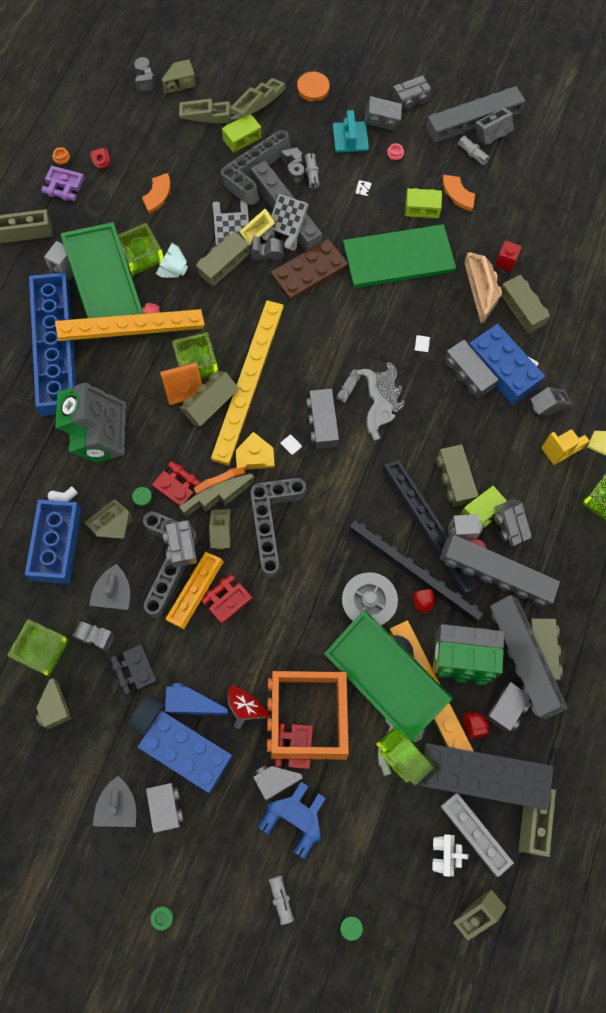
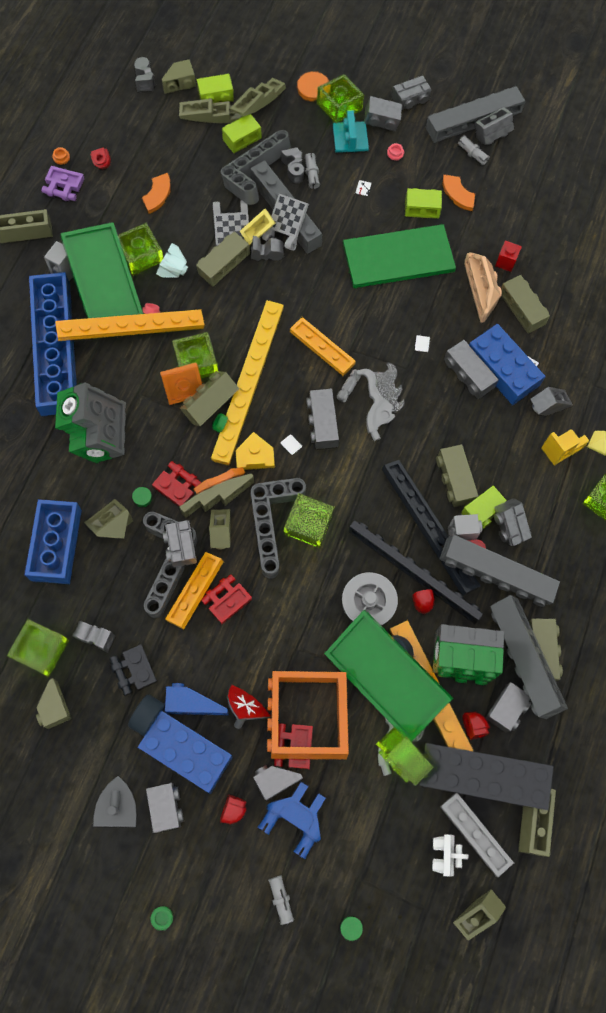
(59, 496): white arm -> none
(111, 590): dark grey shield -> none
(216, 88): none -> lime brick
(219, 422): none -> green tile
(233, 810): none -> red piece
(308, 520): none -> clear neon green brick
(309, 269): reddish brown plate -> none
(322, 346): none -> light orange plate
(339, 97): none -> clear neon green brick

